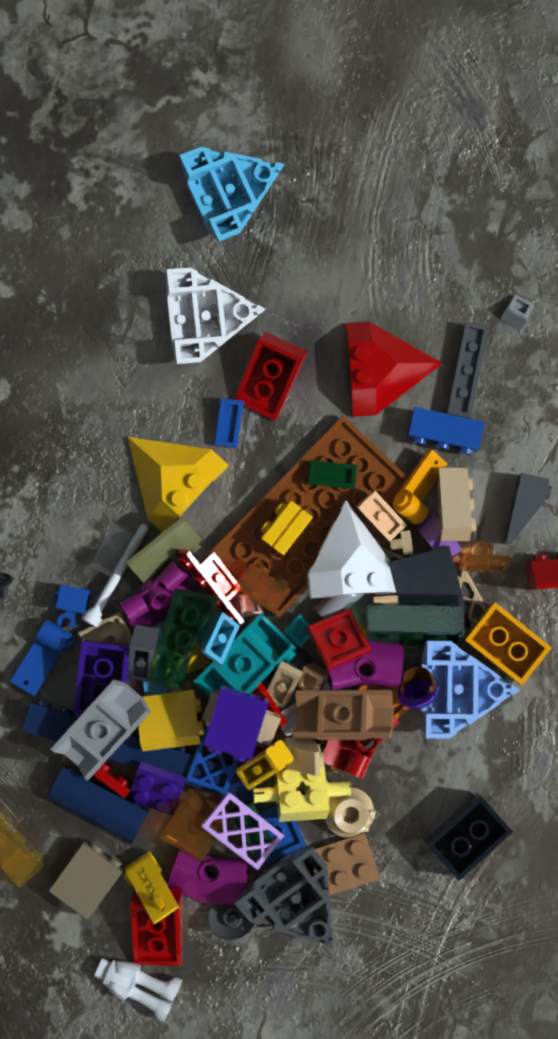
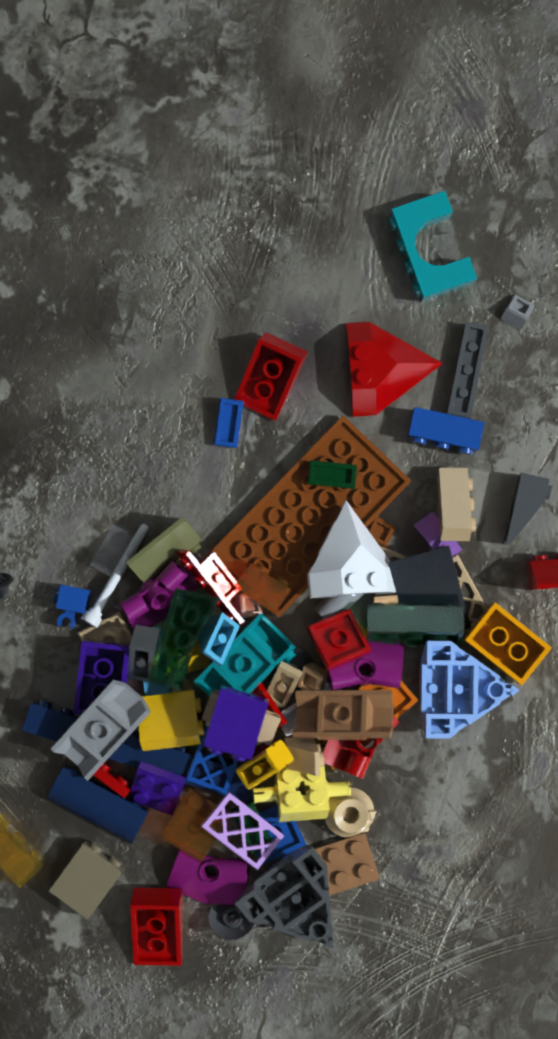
(42, 657): blue door -> none
(122, 980): white piece -> none
(150, 886): yellow door -> none
(172, 477): yellow wedge -> none
(203, 314): white wedge -> none
(226, 187): medium azure wedge -> none
(286, 526): yellow brick -> none
(297, 630): teal plate -> none
(381, 515): light nougat plate -> none
(404, 543): tan tile -> none
(409, 498): light orange door -> none
(417, 688): dark purple piece -> none
(428, 278): none -> teal arch
(468, 836): black brick -> none
(483, 559): clear orange tile -> none

